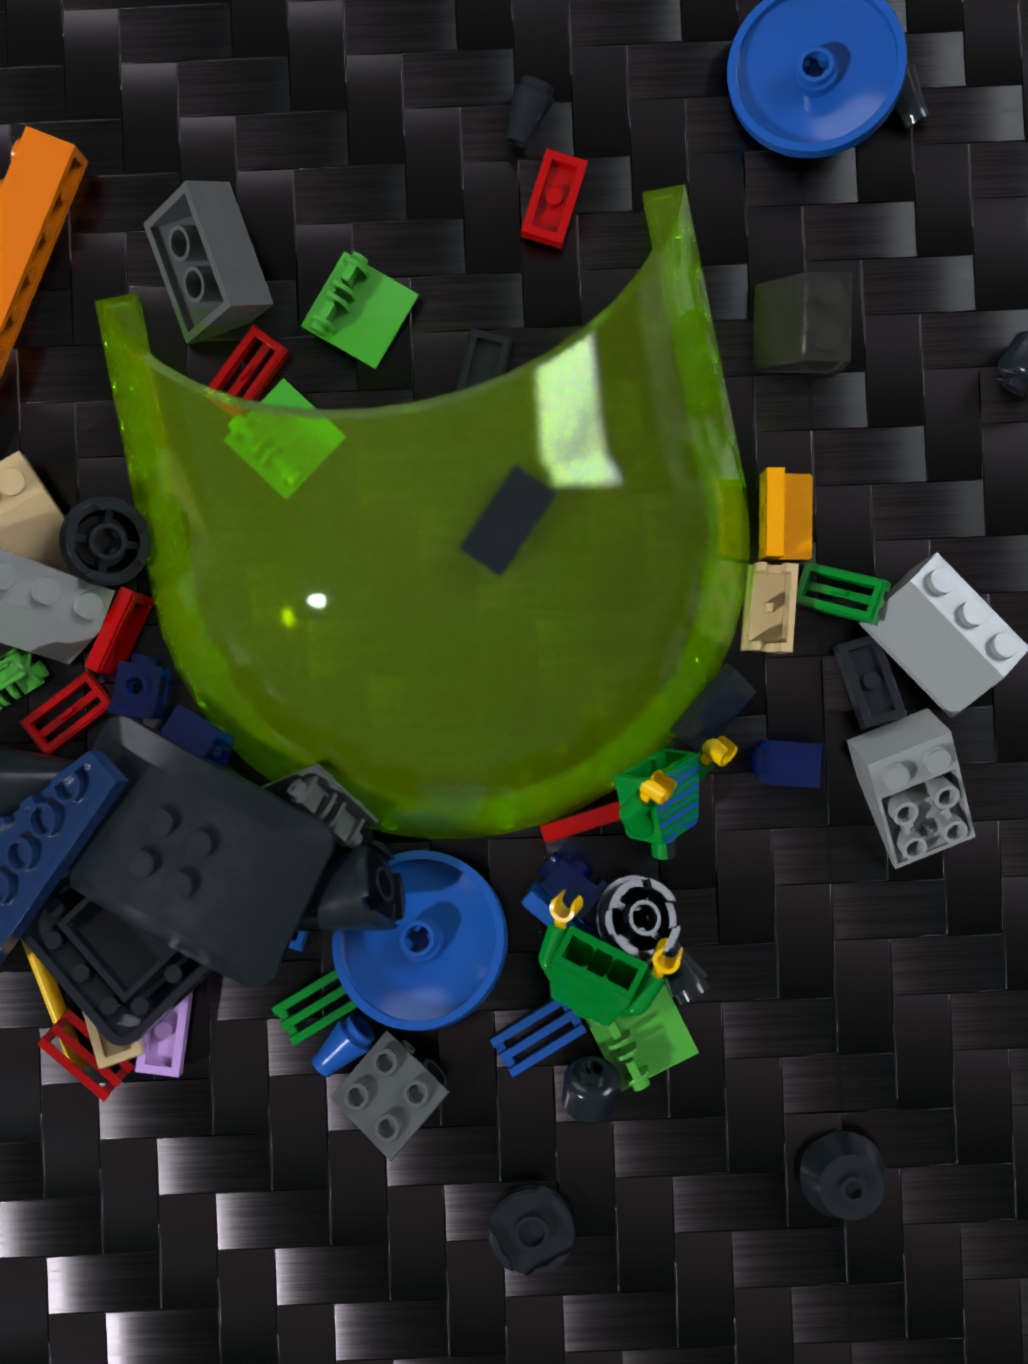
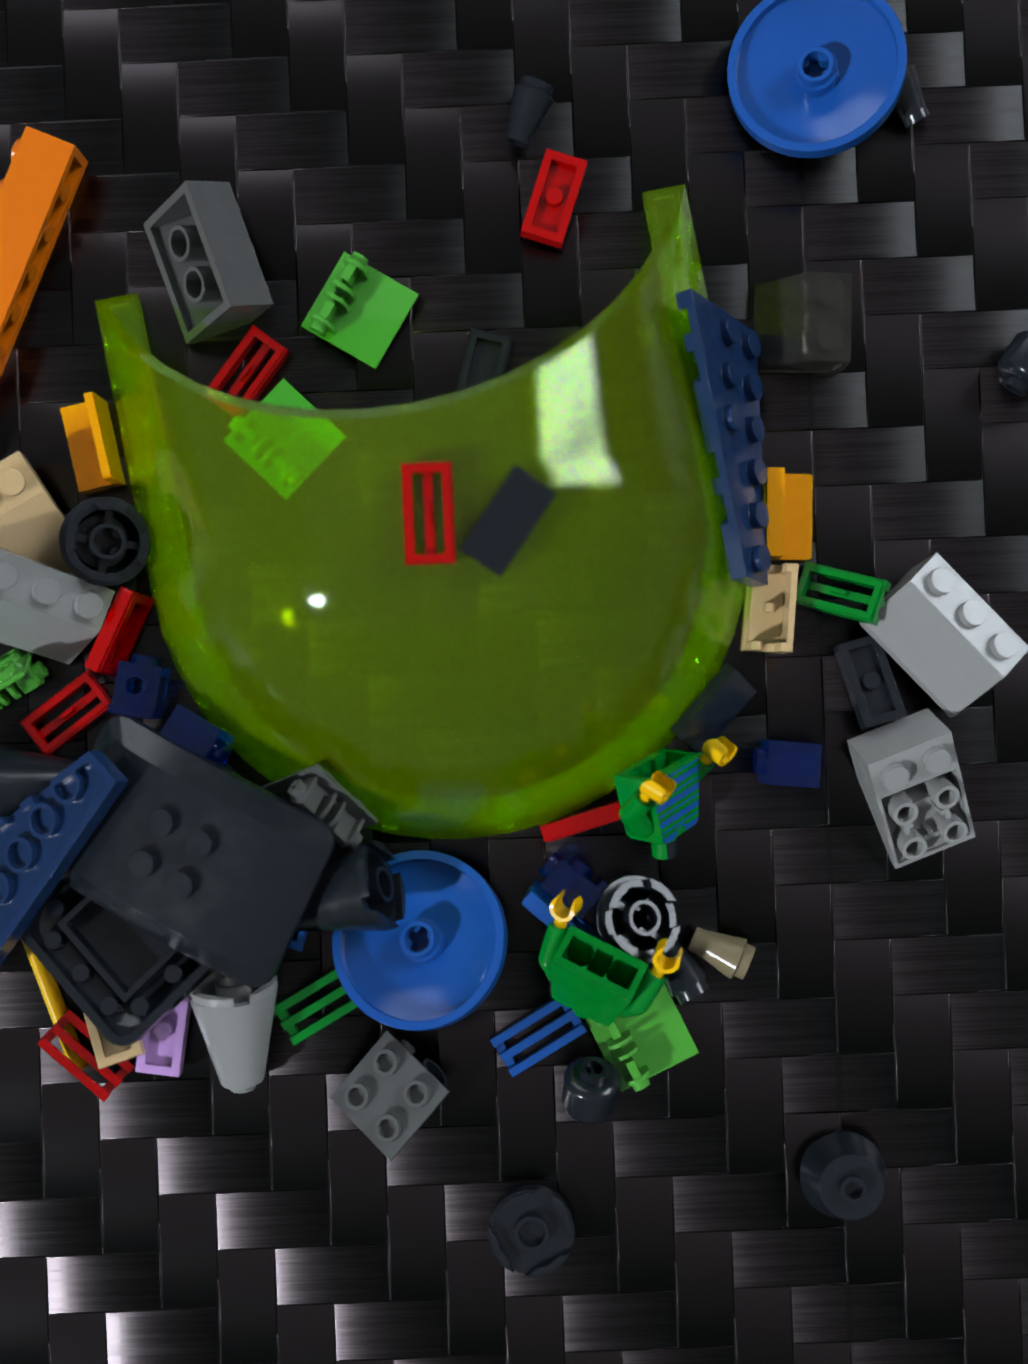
(92, 445): none -> light orange panel
(235, 1028): none -> light grey cone
(346, 1042): blue cone -> none
(427, 470): none -> red tile
(723, 952): none -> dark tan cone
(732, 429): none -> dark blue wing

